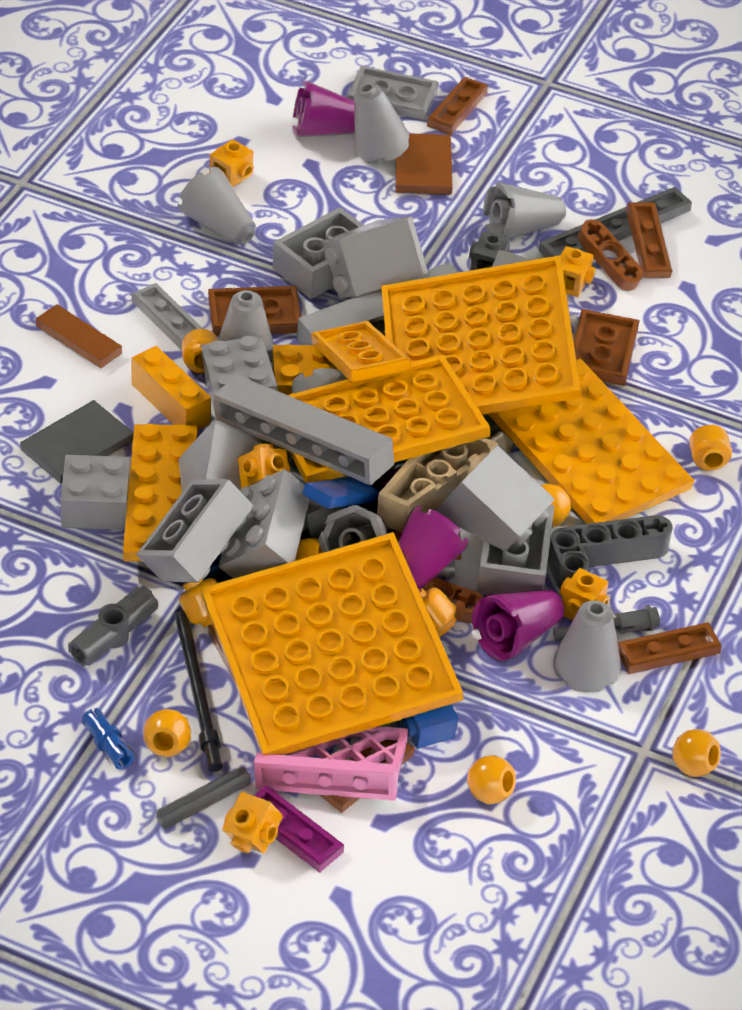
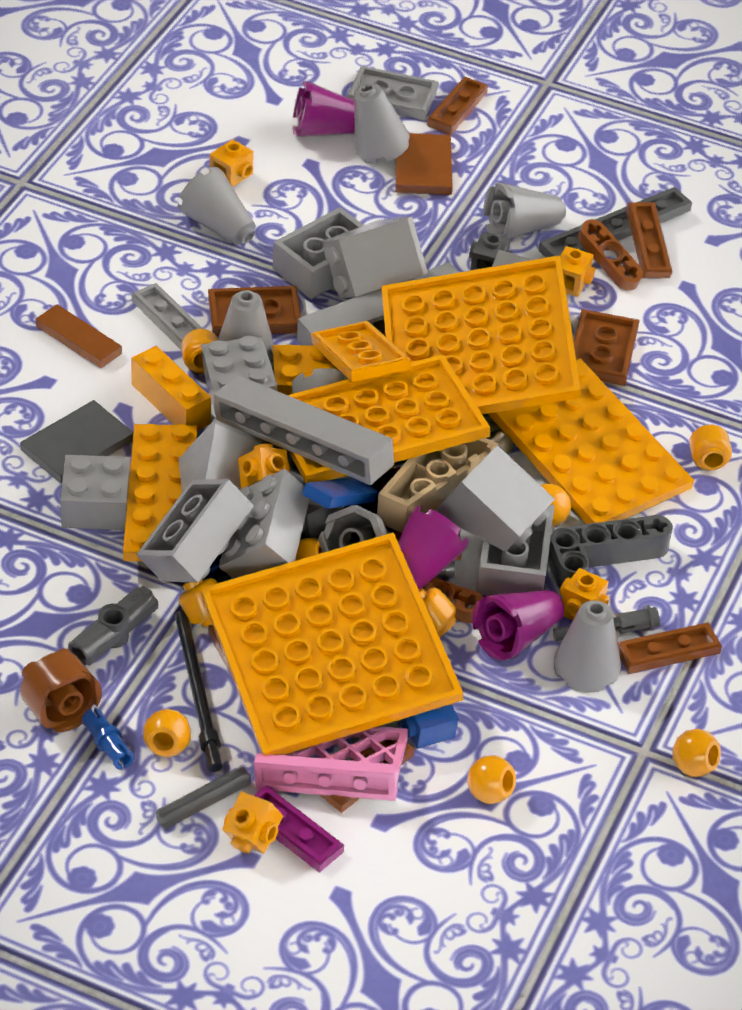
(59, 690): none -> dark orange brick

